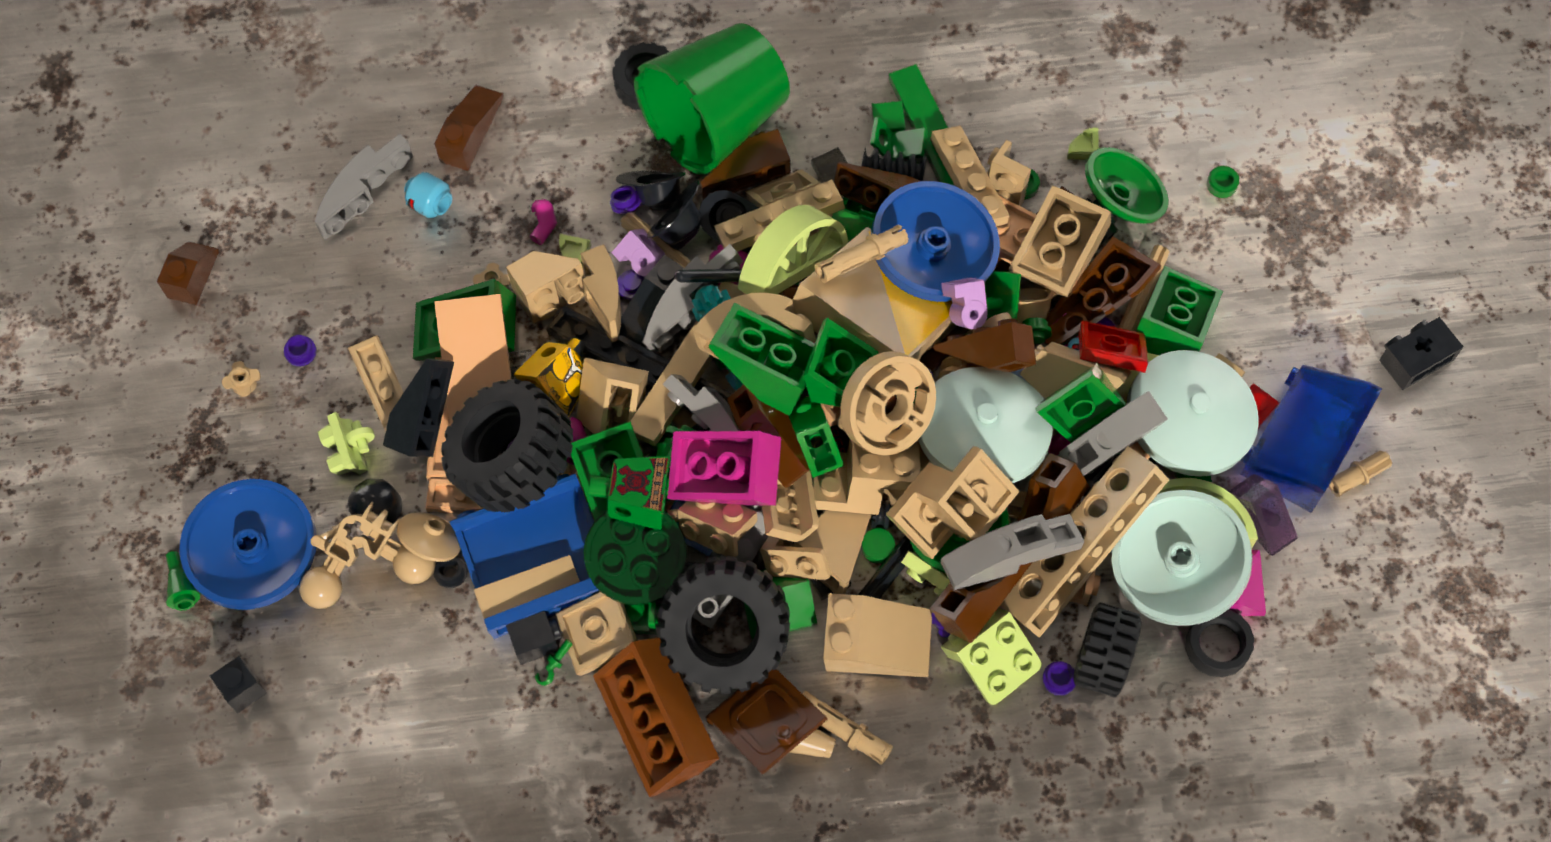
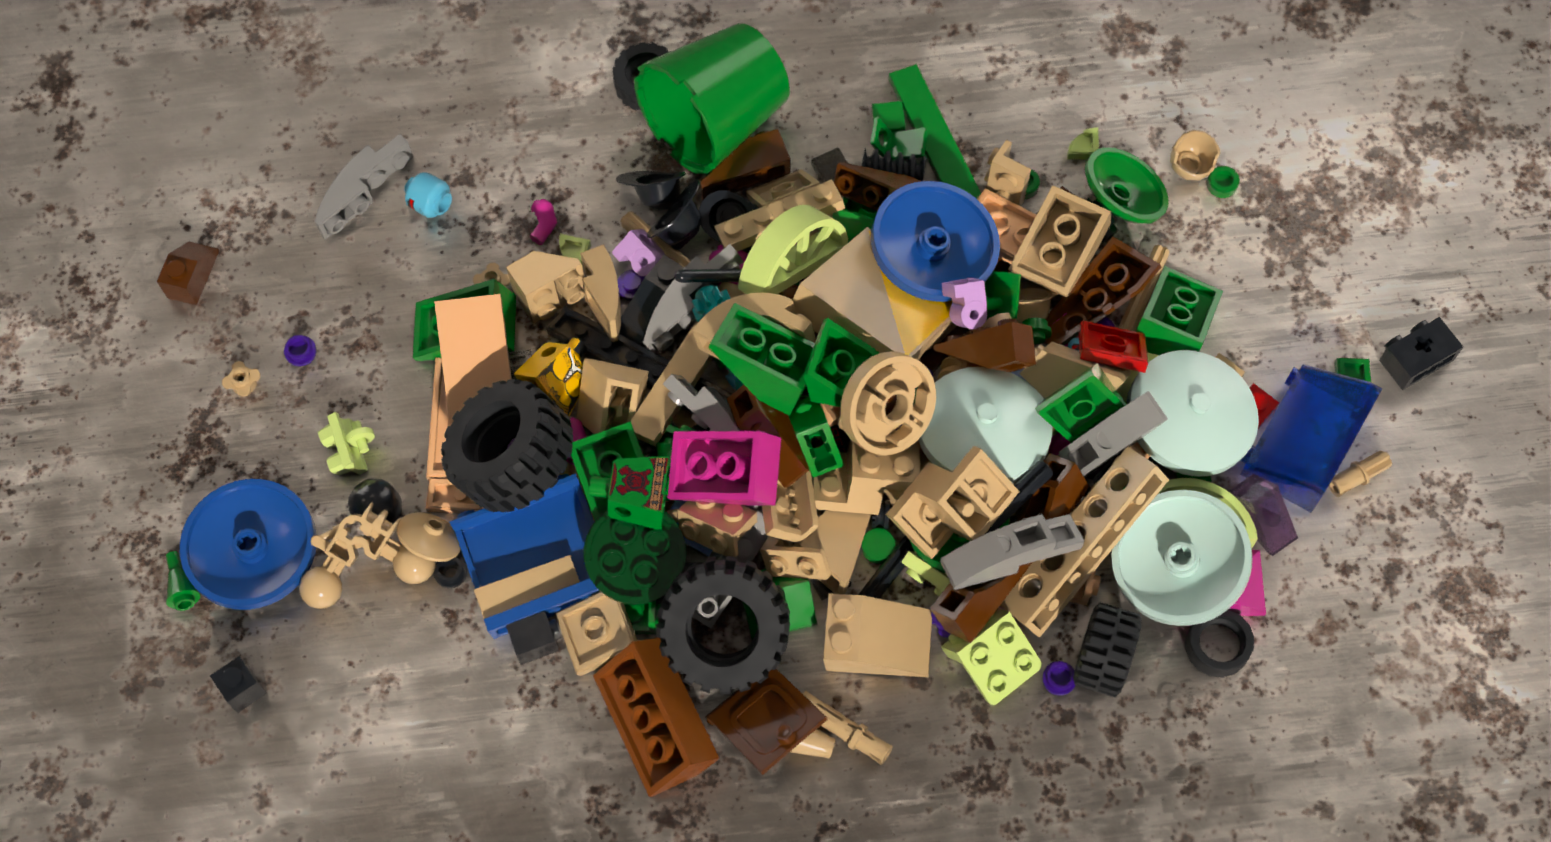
(377, 376): tan tile -> none
(419, 411): black slope -> none
(467, 127): reddish brown slope -> none
(554, 661): green hand -> none
(624, 200): dark purple plate -> none
(872, 248): tan pin -> none
(968, 171): tan plate -> none
(1027, 485): none -> black axle
(1194, 155): none -> tan hair
(1353, 367): none -> green tile

